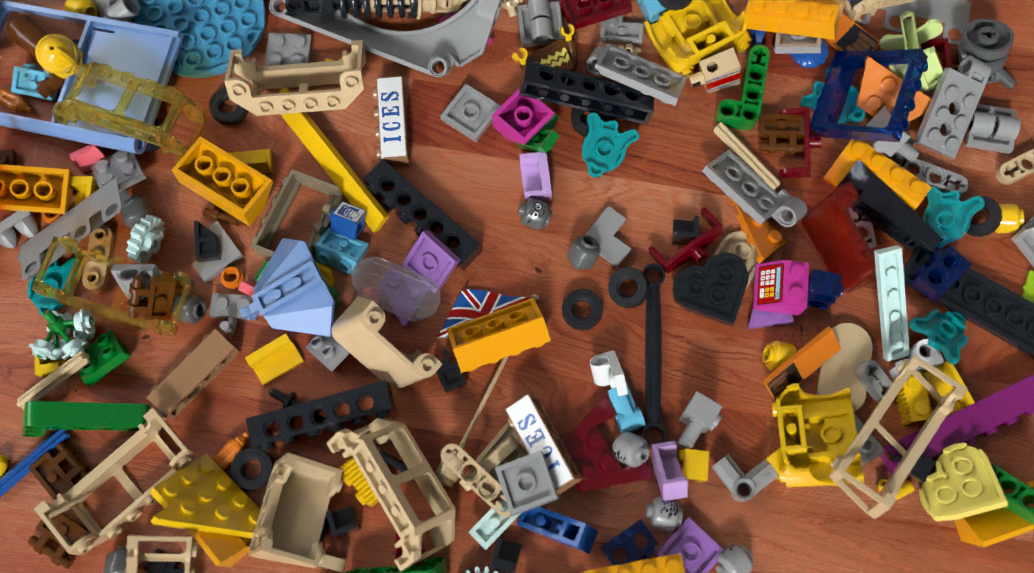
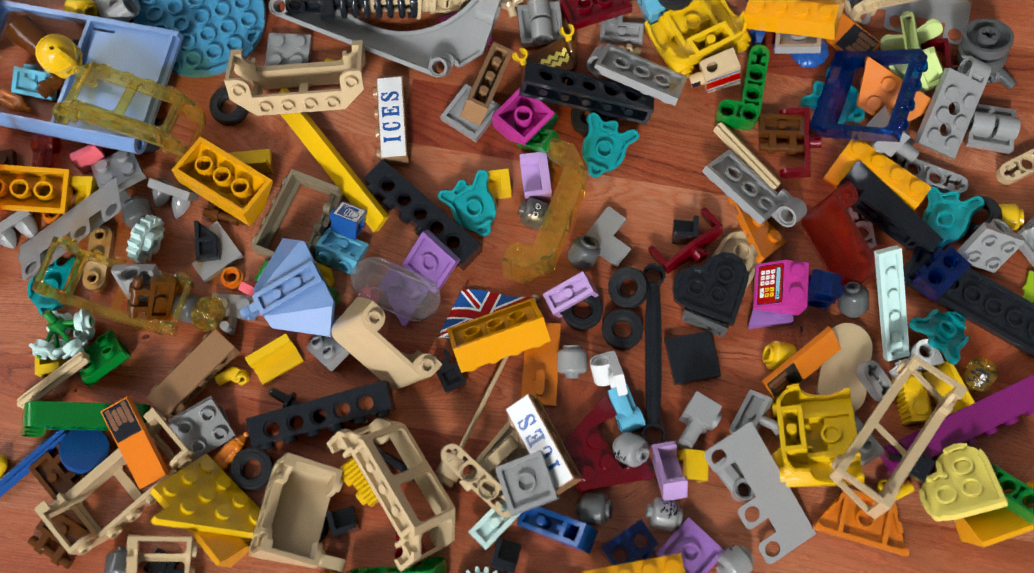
(44, 150): none -> clear red piece
(83, 450): none -> blue tile
(134, 442): none -> orange piece
(180, 195): none -> light grey tile
(203, 427): none -> light grey plate
(207, 313): none -> clear yellow head
(232, 374): none -> yellow arm
(472, 204): none -> teal tile
(486, 83): none -> medium nougat brick
(499, 183): none -> yellow panel
(527, 262): none -> clear yellow windscreen
(540, 368): none -> orange piece
(570, 293): none -> lavender panel
(572, 361): none -> light grey head
(594, 508): none -> dark grey head
(629, 317): none -> black tyre
(692, 358): none -> black tile
(705, 323): none -> dark grey slope
(755, 410): none -> light grey plate
(772, 496): none -> light grey piece
(851, 523): none -> orange wing
(854, 300): none -> dark grey head
(979, 374): none -> clear yellow head
(991, 245): none -> light grey plate

